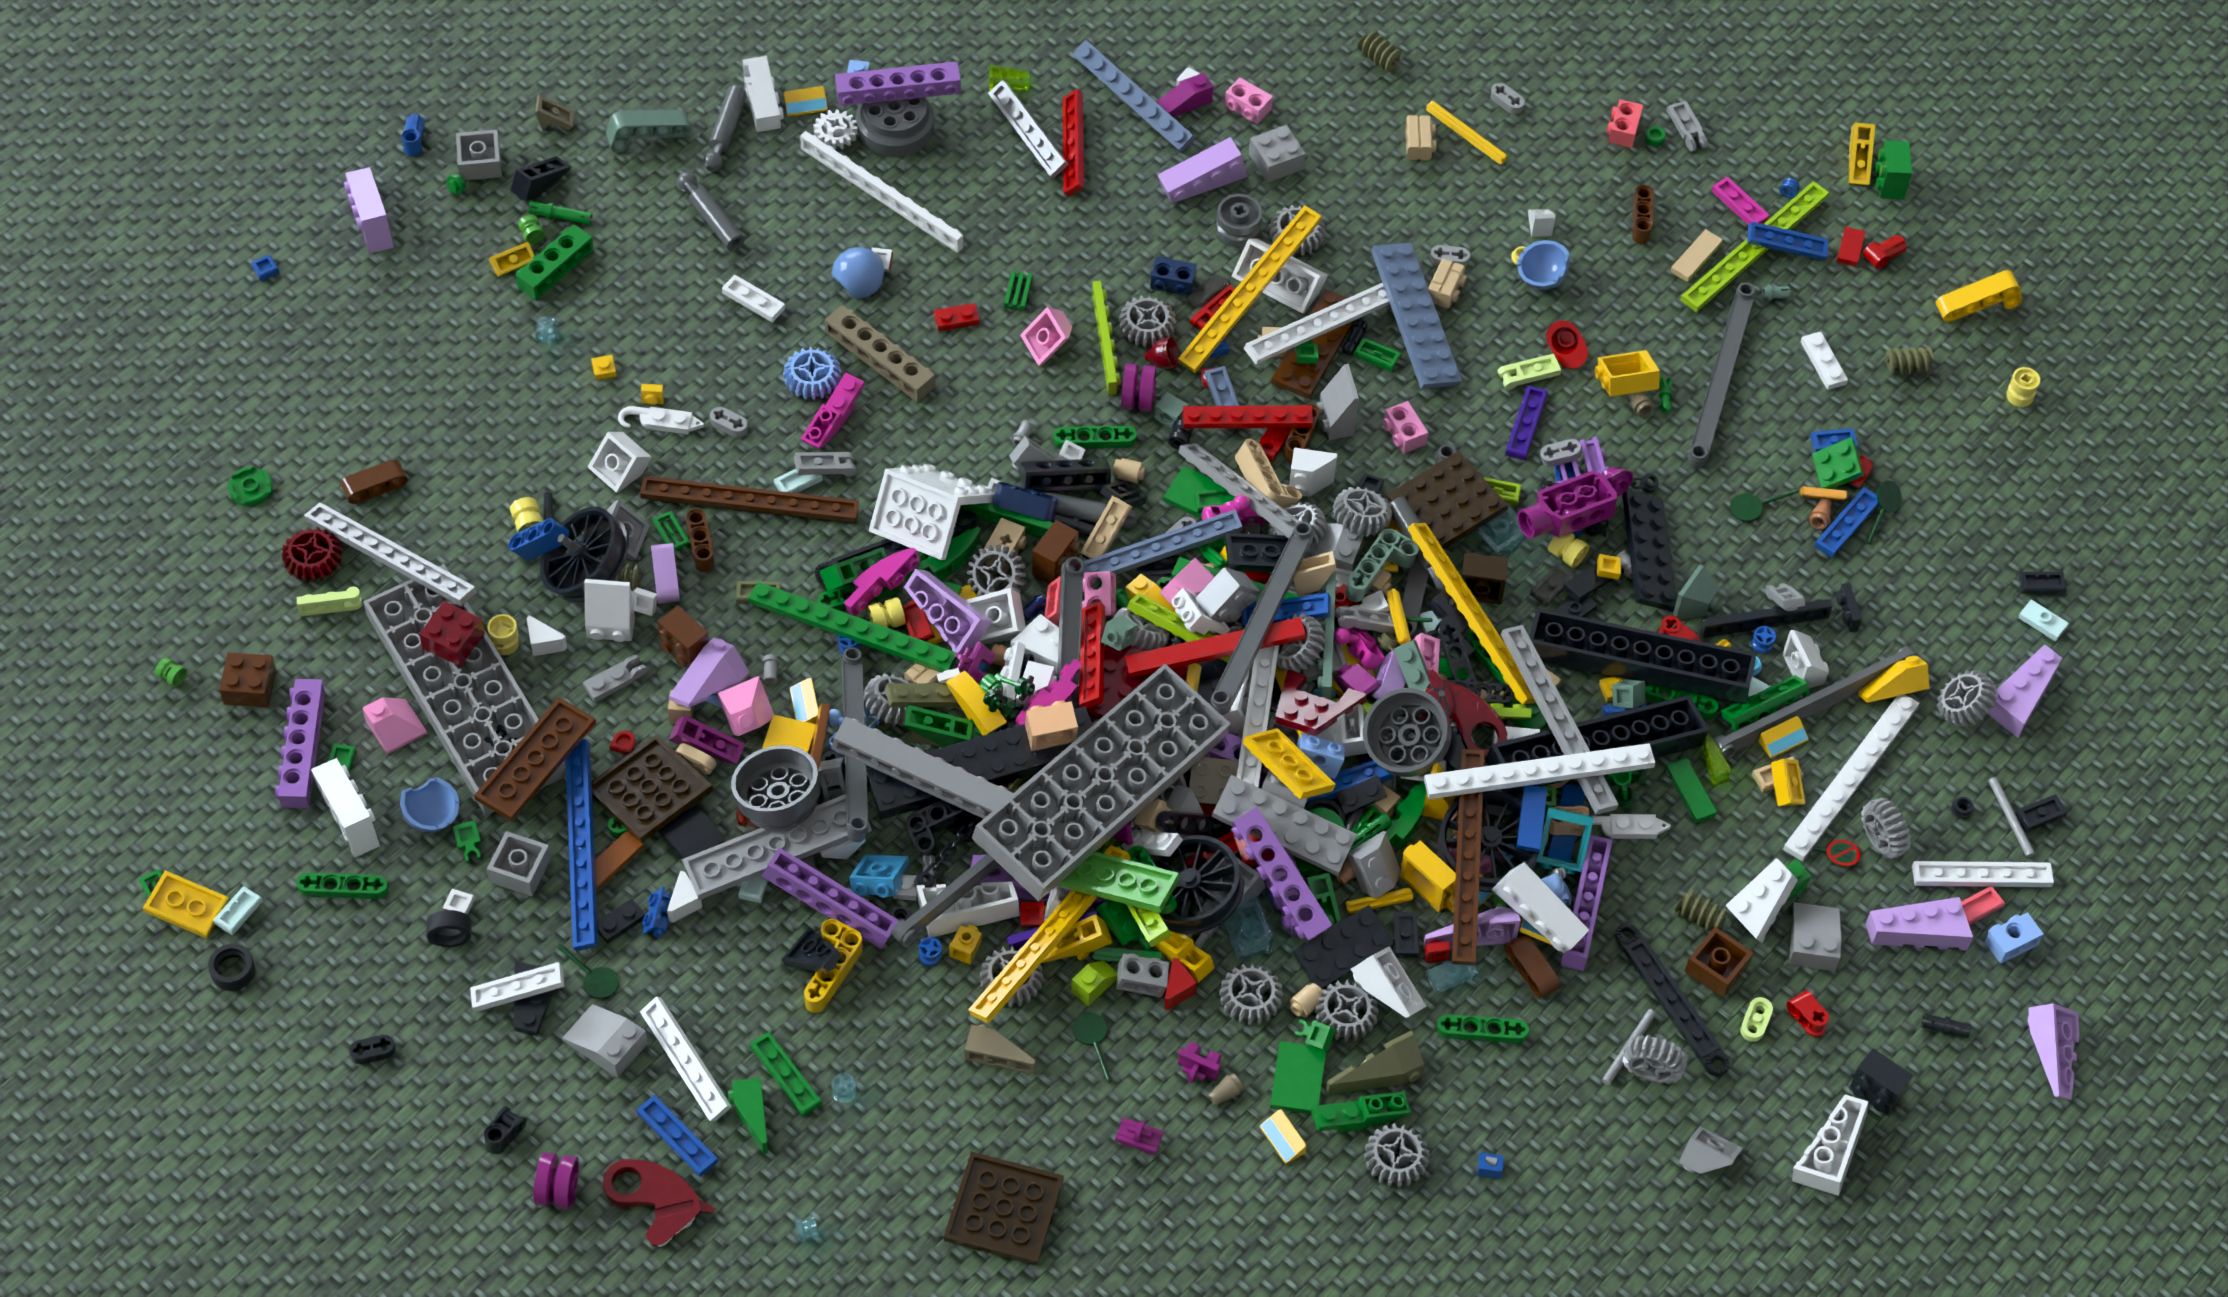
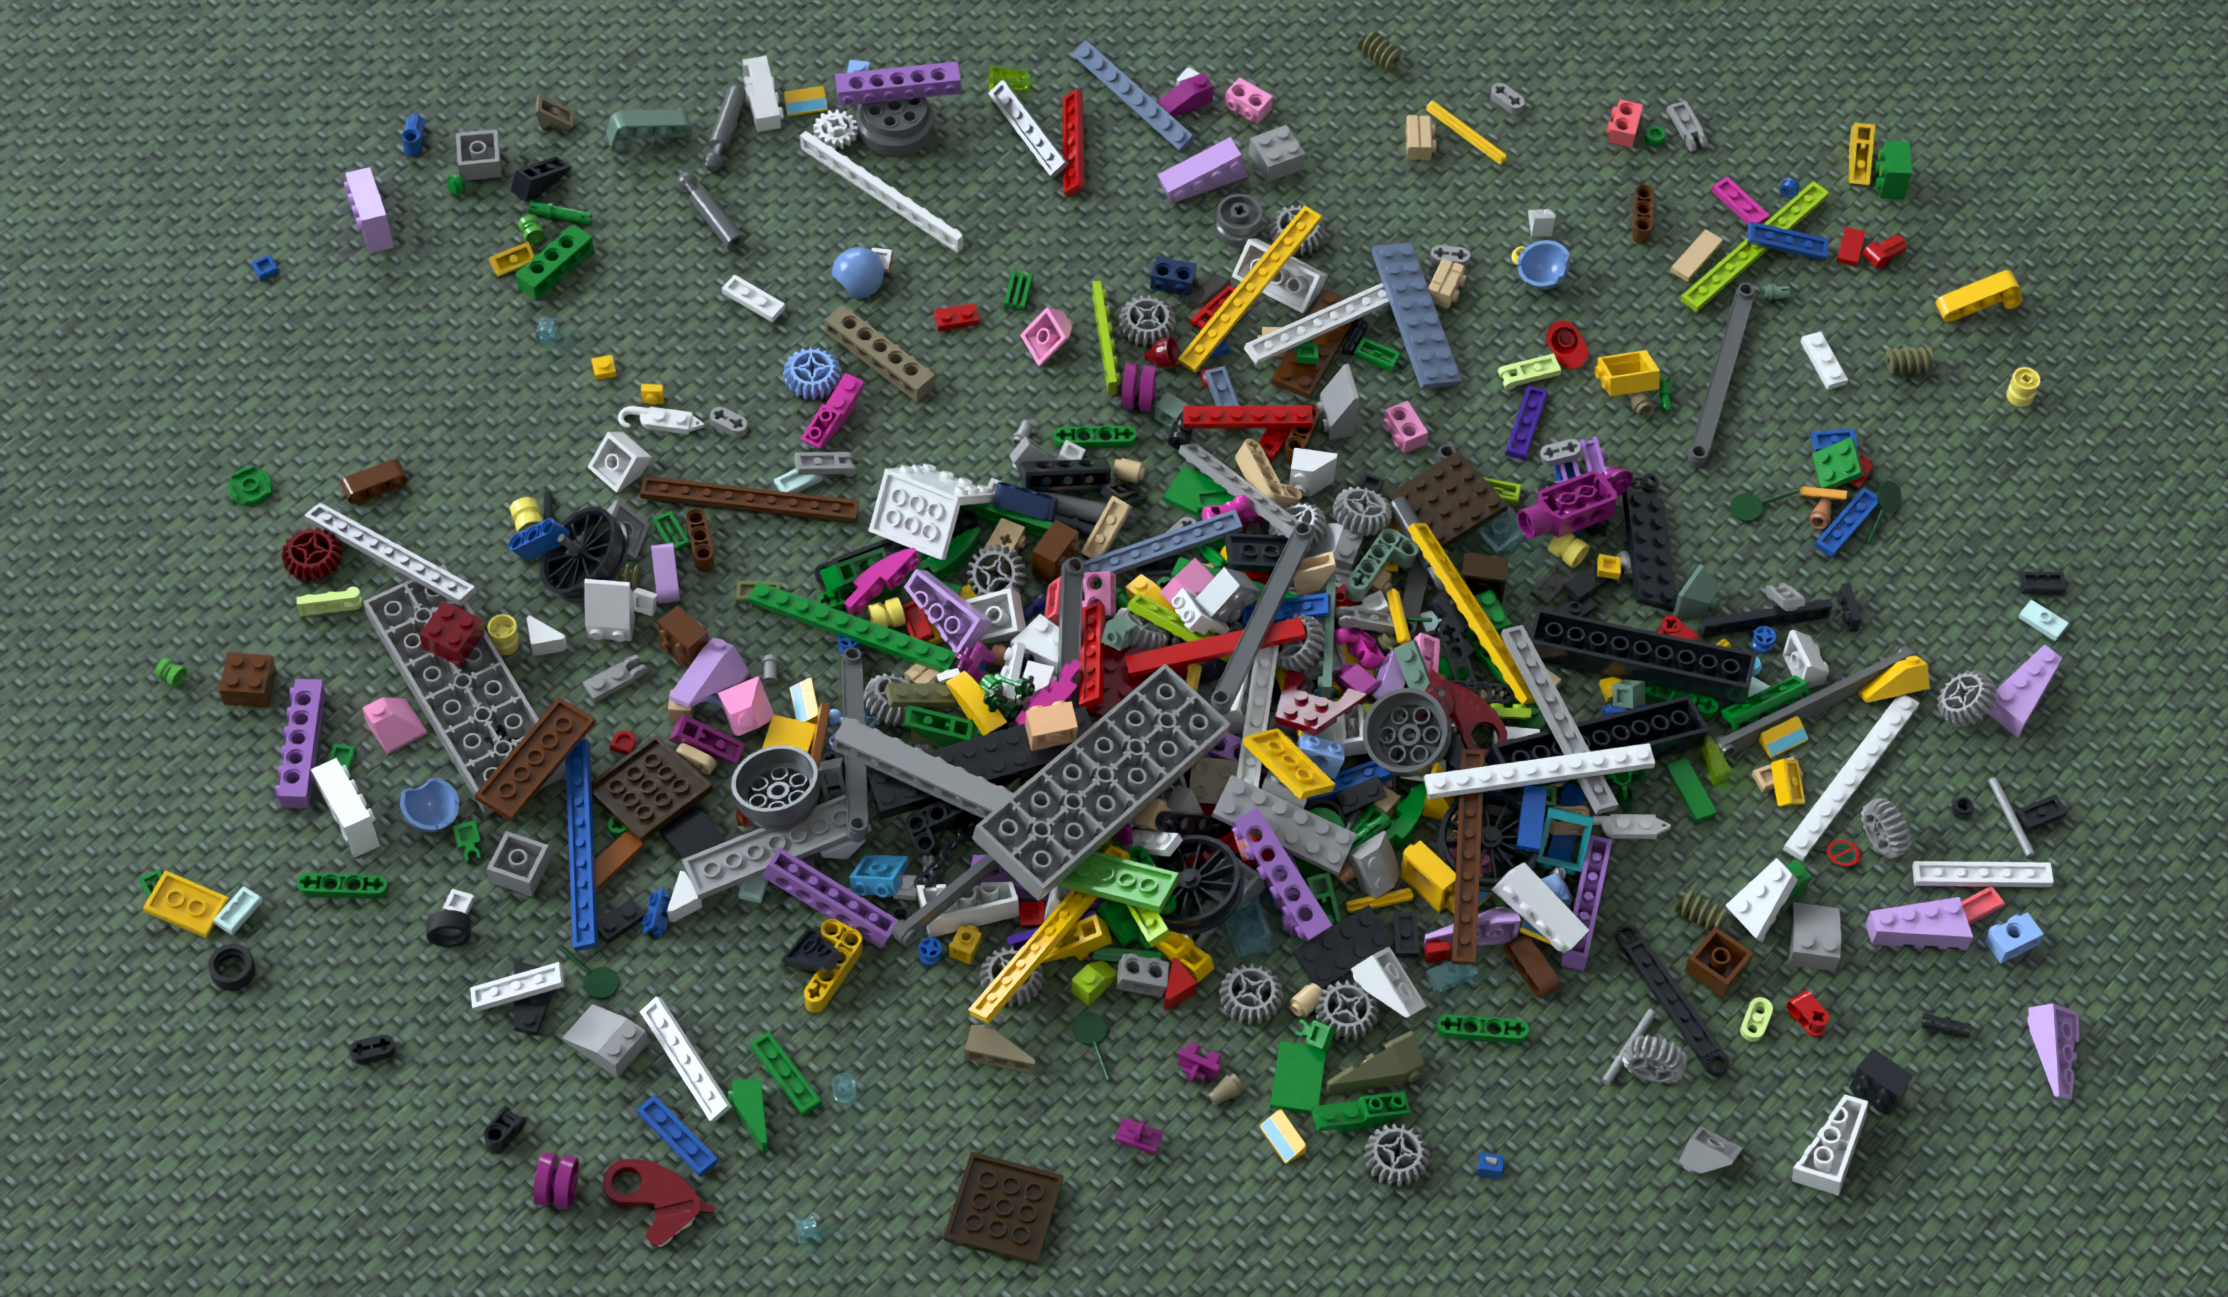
(1493, 610): none -> green brick

